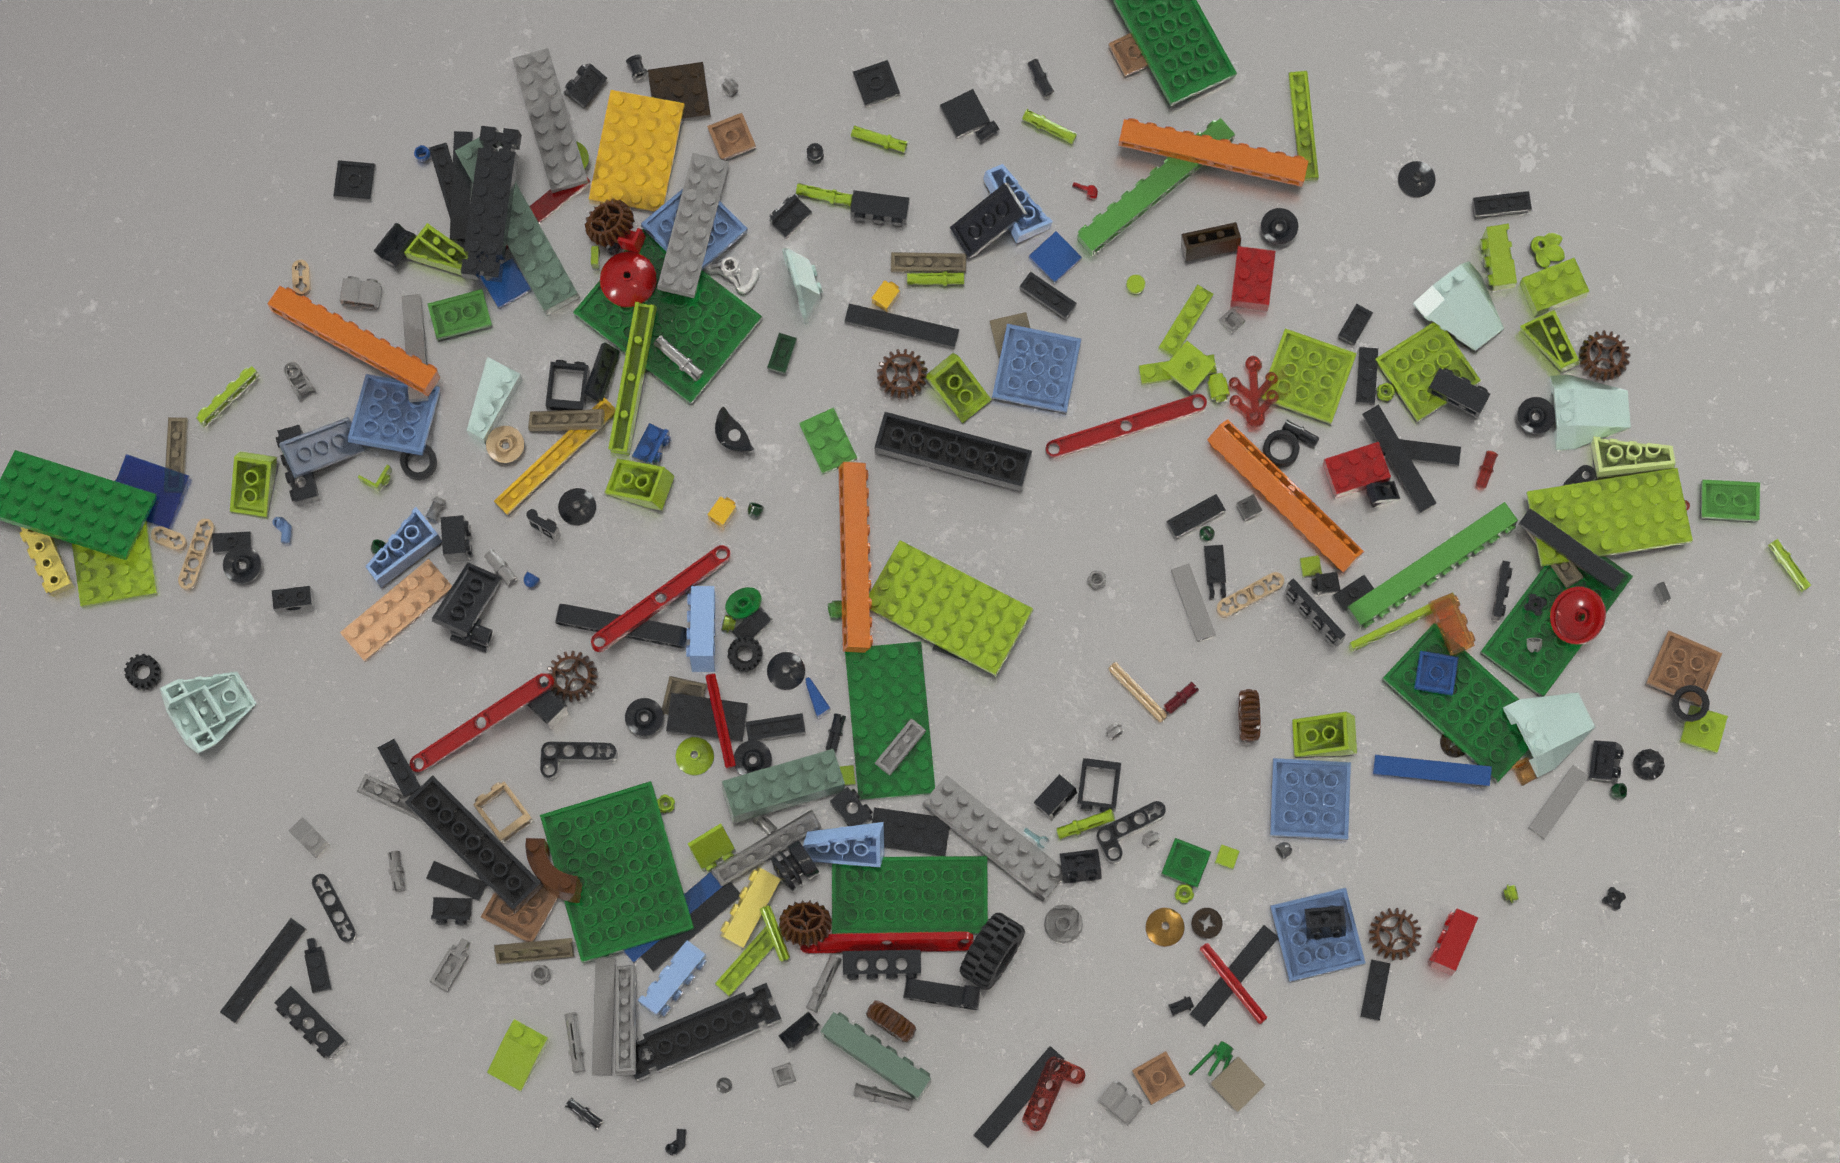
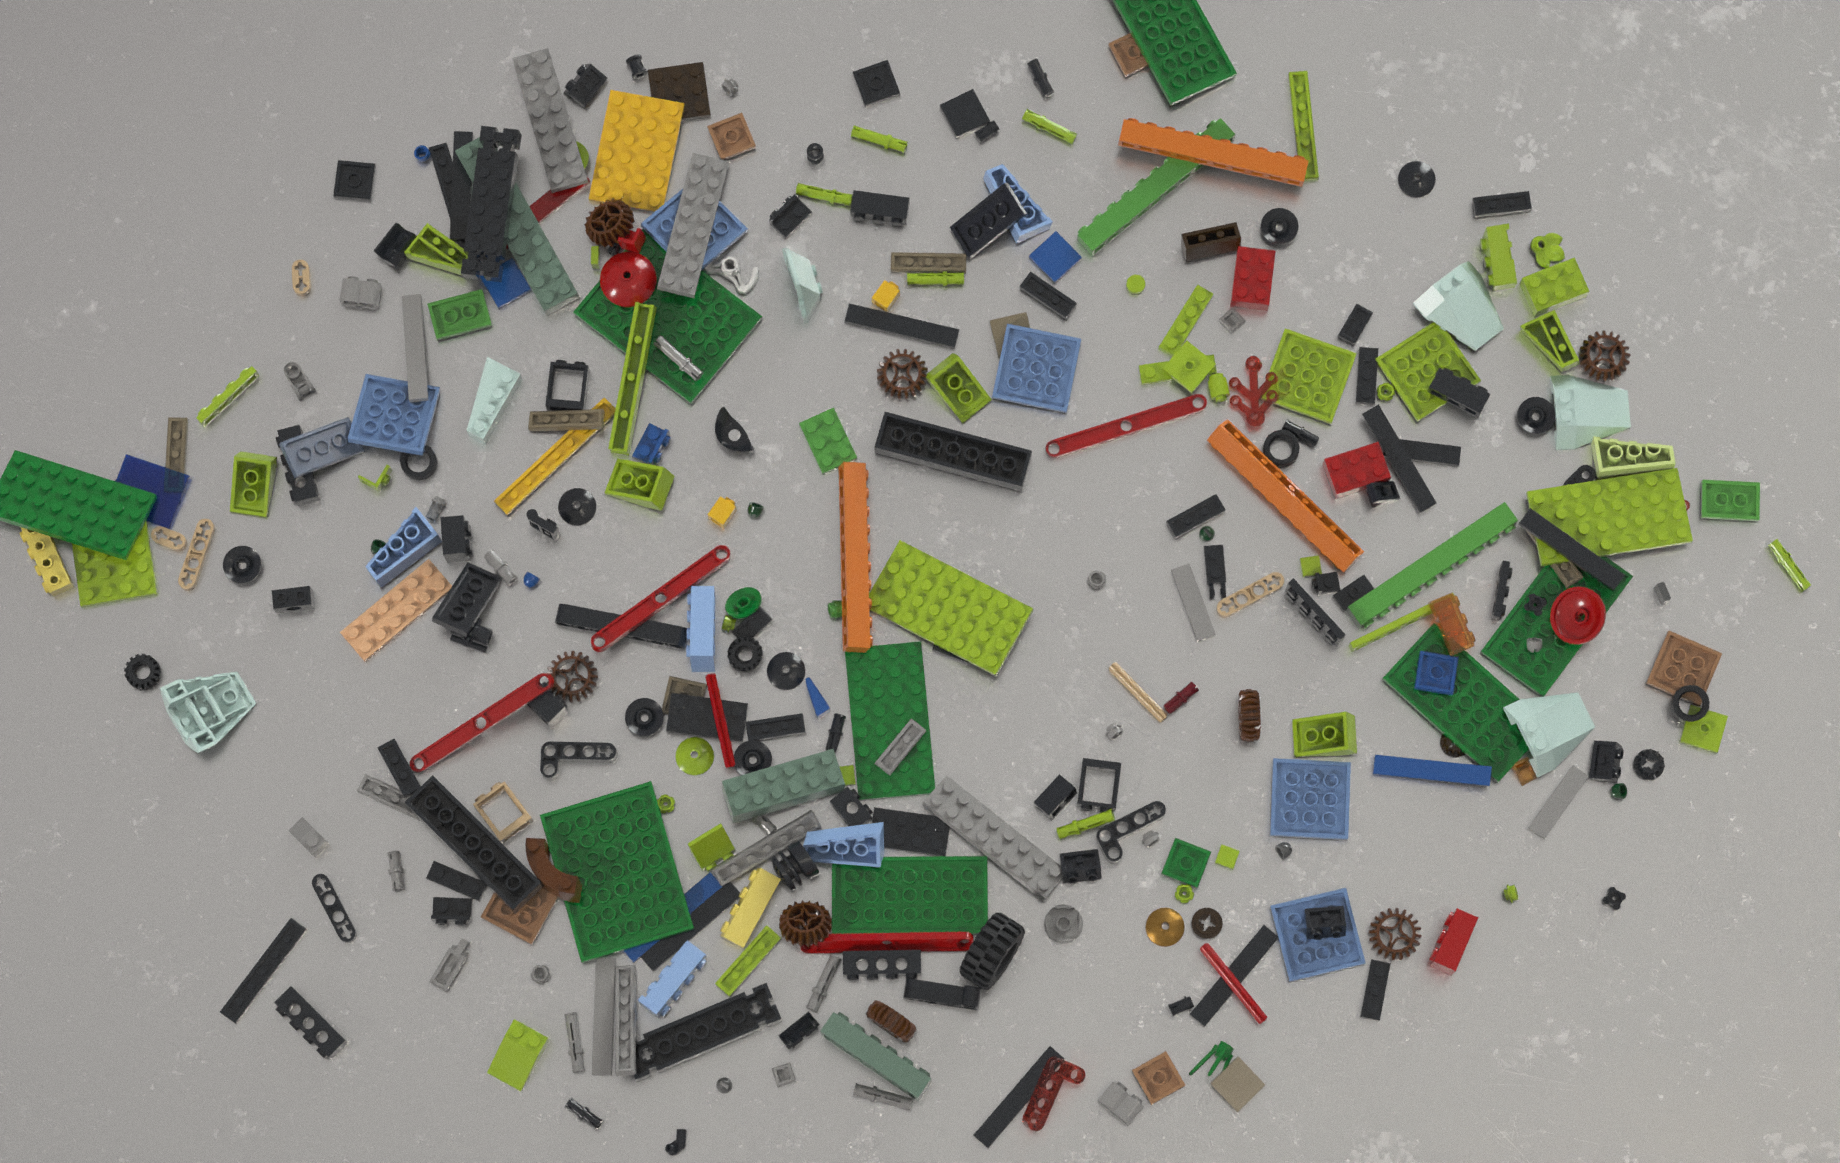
(226, 541): black plate -> none
(284, 527): medium blue arm -> none
(317, 967): black hinge -> none
(354, 340): orange brick -> none
(504, 435): tan dish -> none
(534, 950): dark tan tile -> none
(601, 372): black plate -> none
(775, 933): lime axle -> none
(782, 353): dark green plate -> none
(1037, 838): clear light blue hand -> none
(1091, 189): red hand -> none
(1249, 507): dark grey plate -> none
(1486, 469): clear red axle -> none

